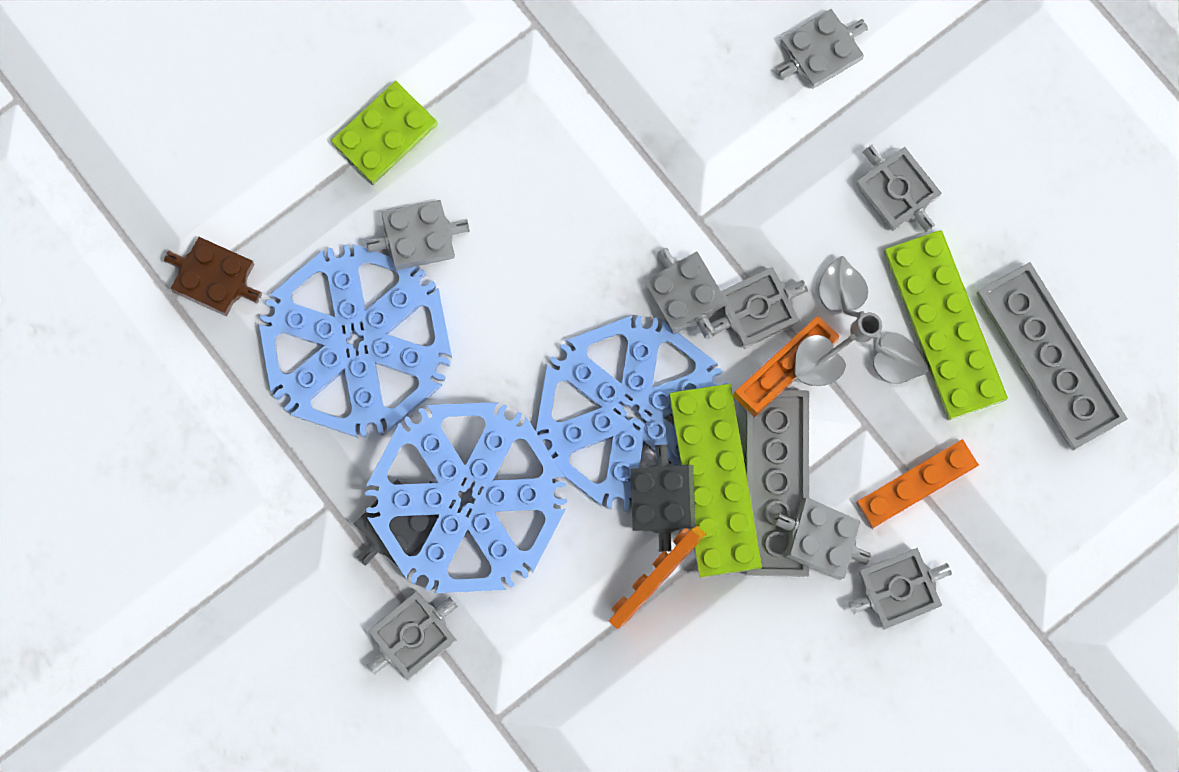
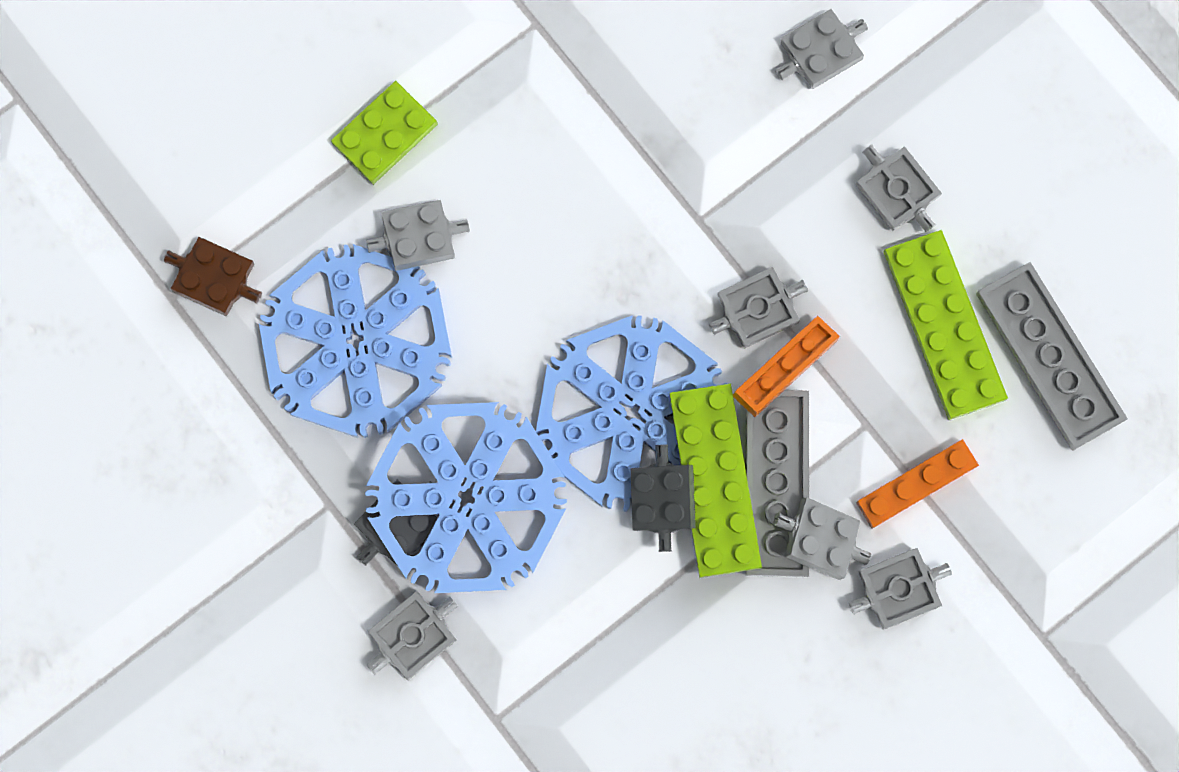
(647, 585): orange plate -> none
(686, 293): light grey plate -> none
(821, 364): light grey plant -> none

